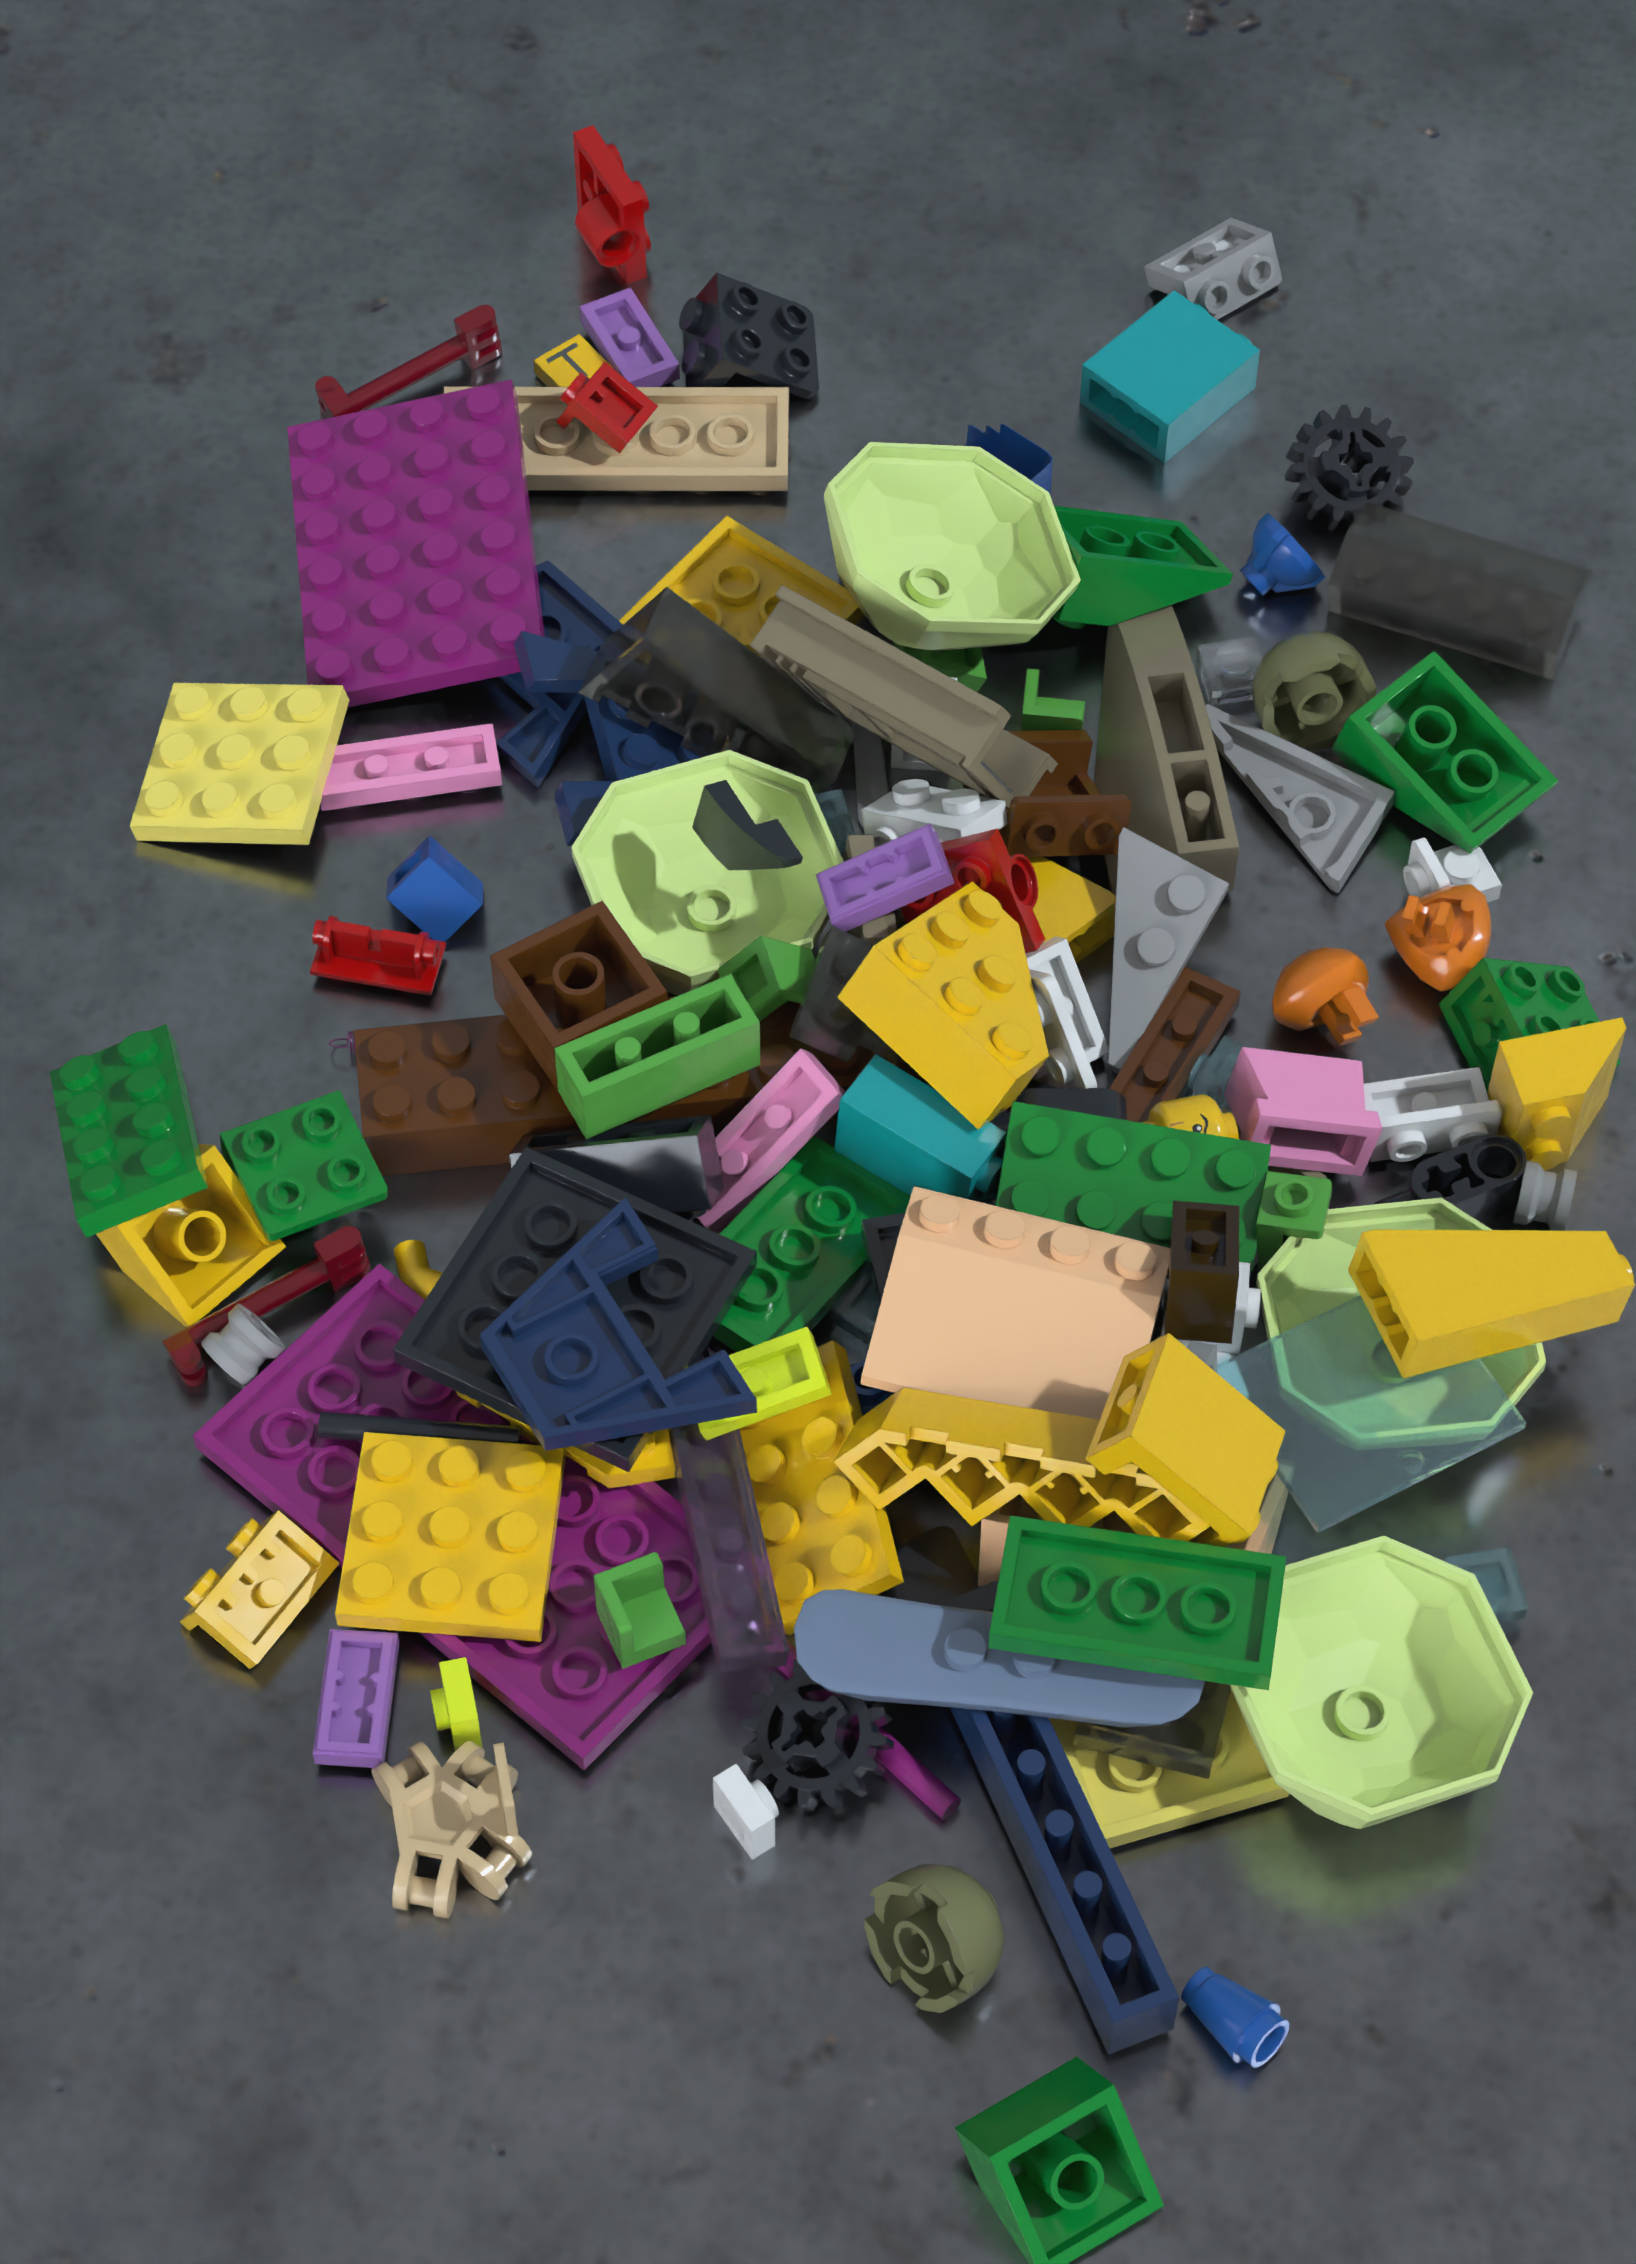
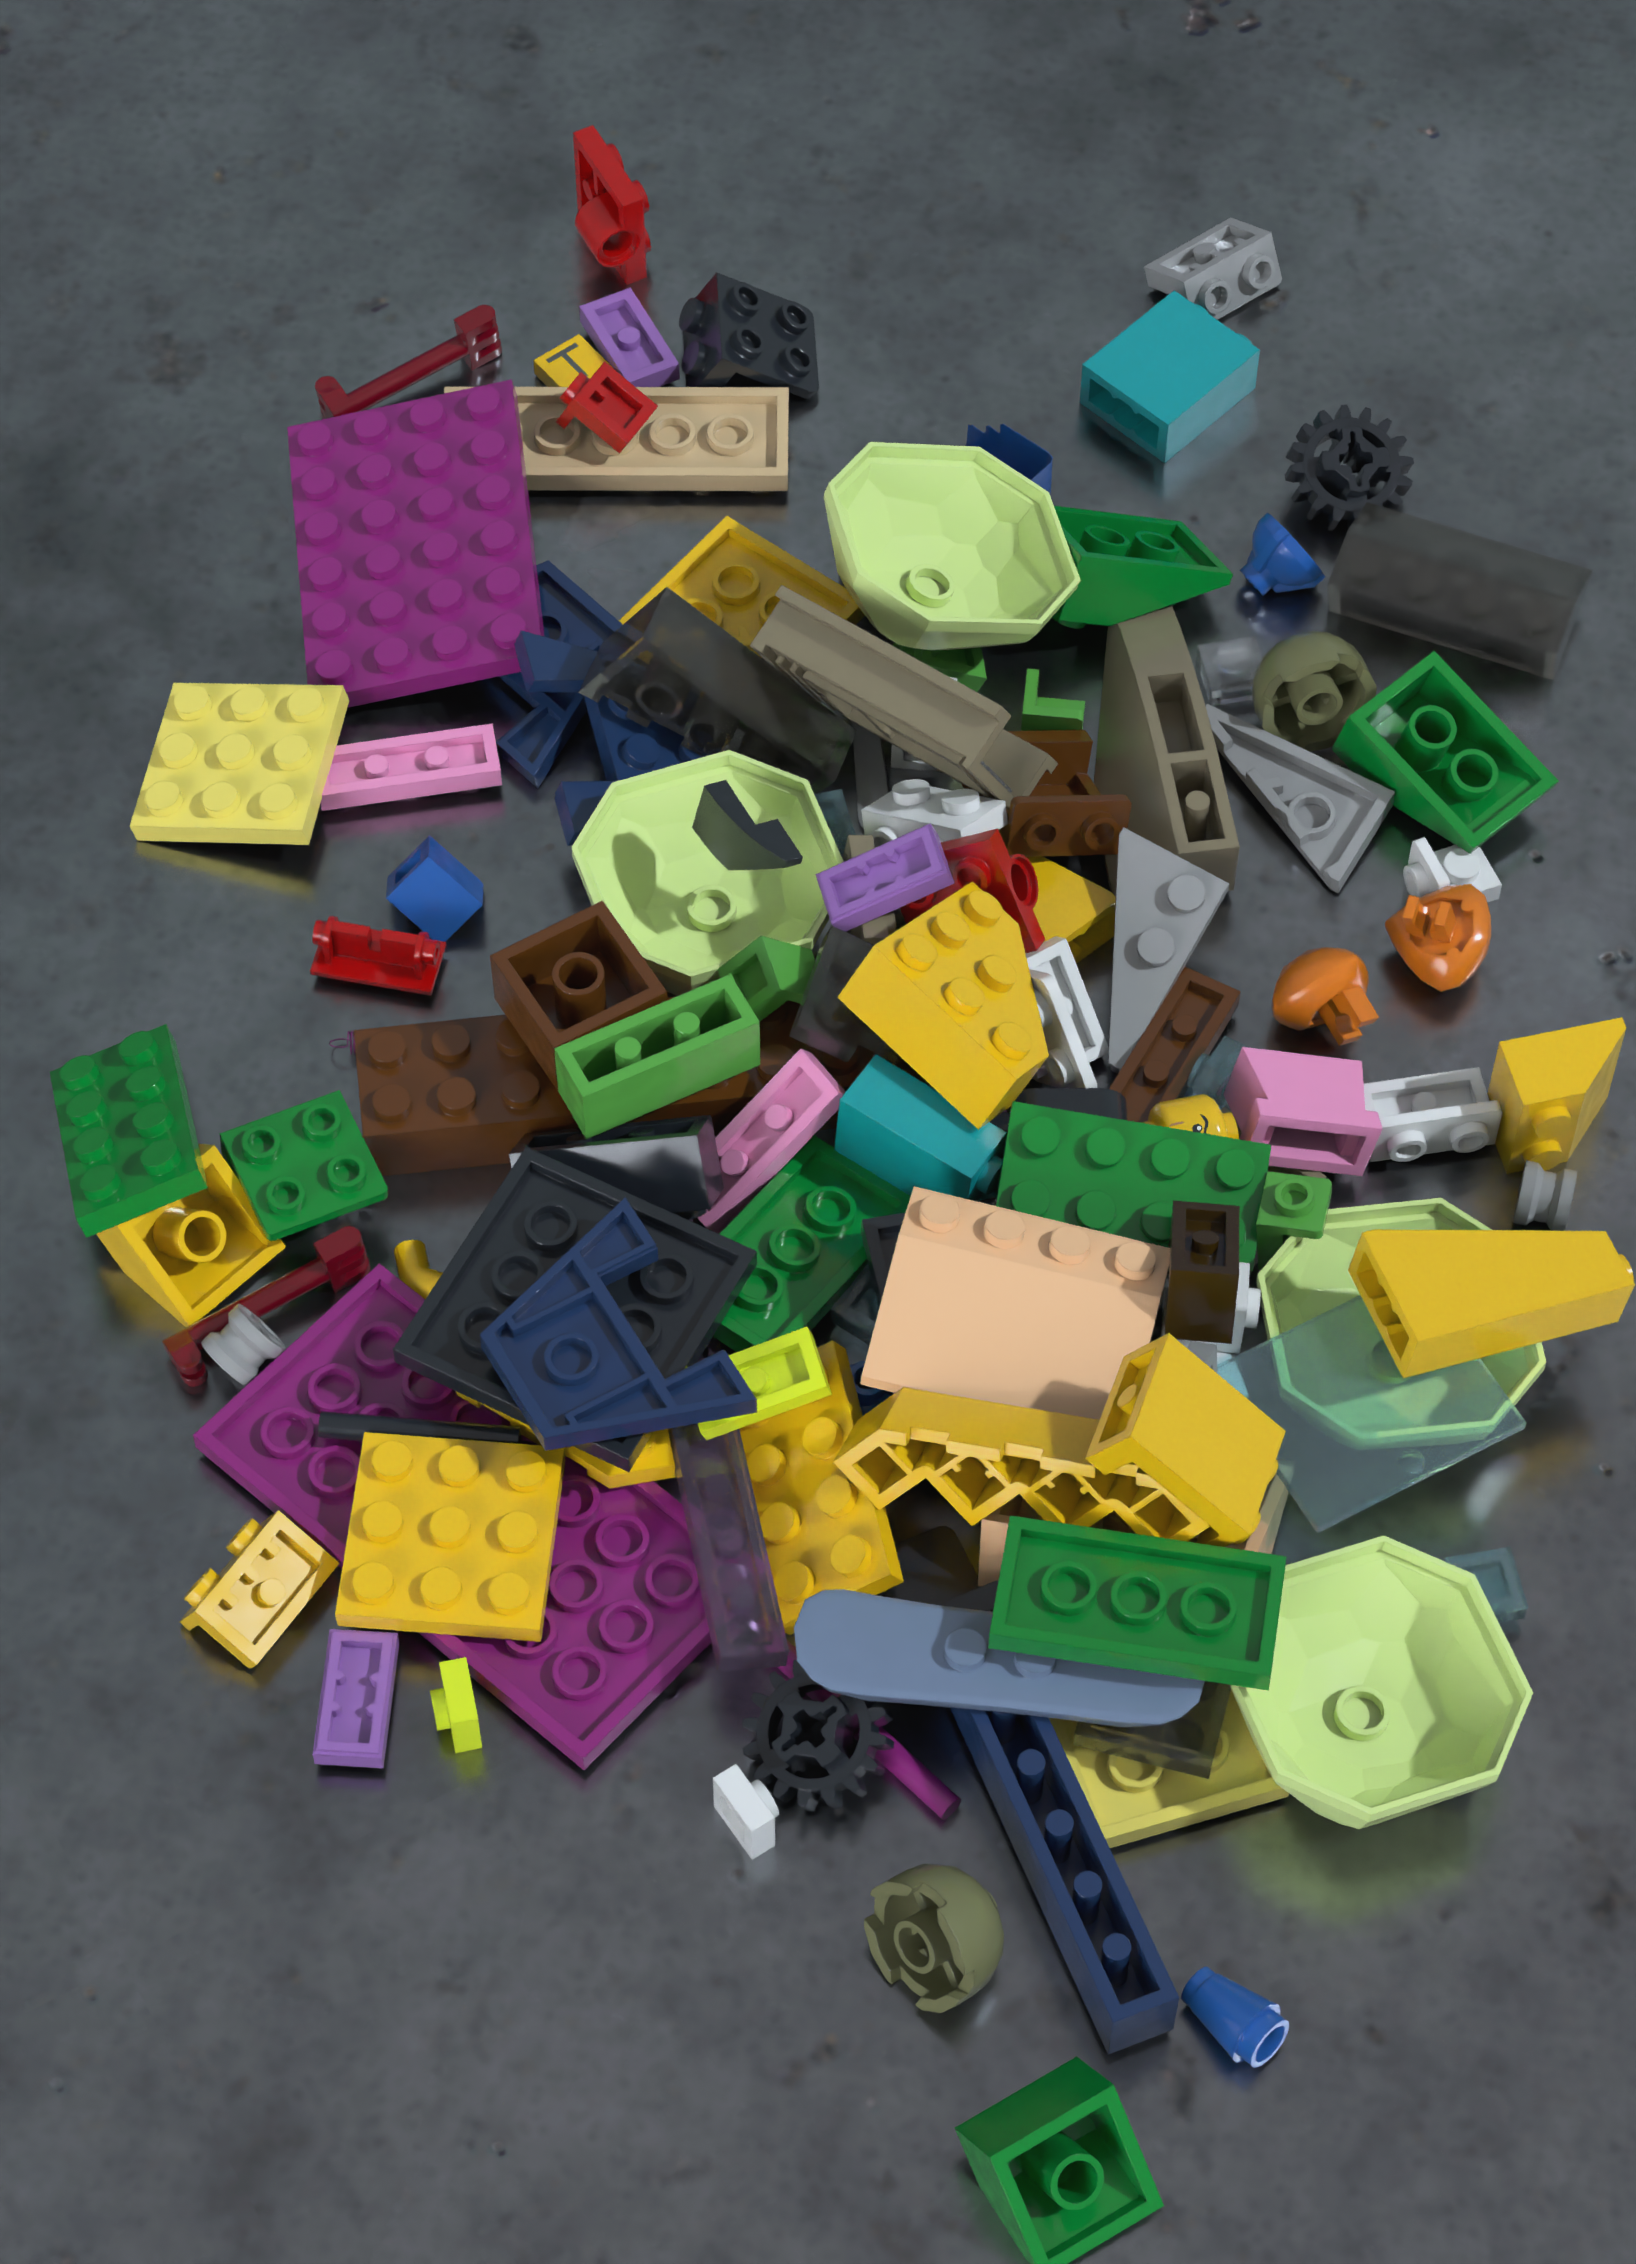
(444, 1815): tan piece -> none
(637, 1610): bright green panel -> none
(1461, 1180): black piece -> none
(1512, 1001): green bracket -> none

